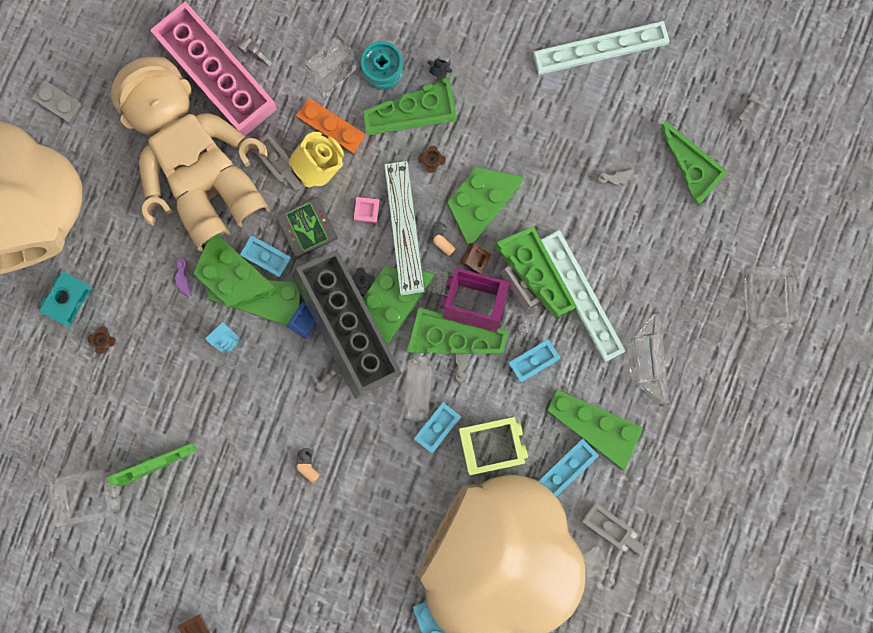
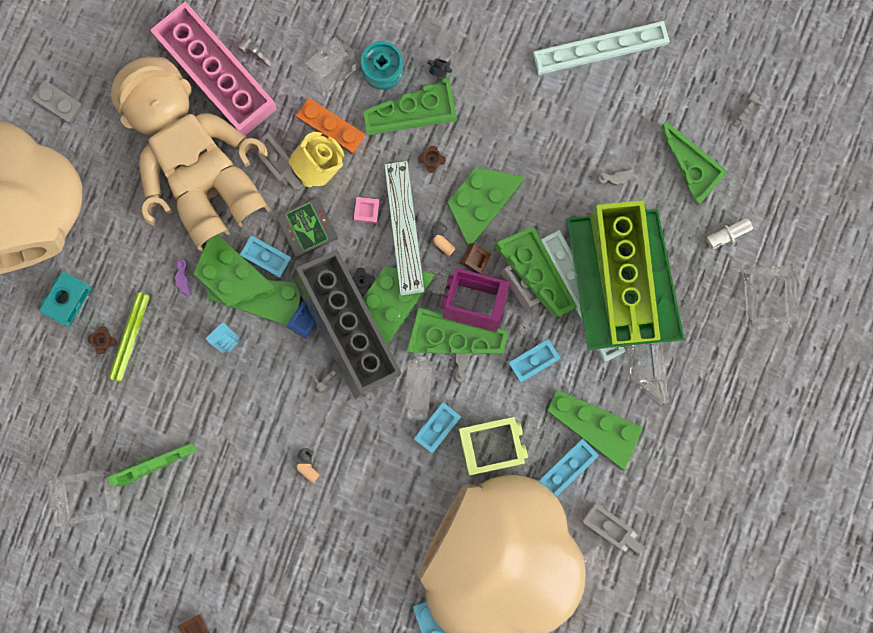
(129, 336): none -> lime axle
(623, 277): none -> piece
(729, 233): none -> white axle

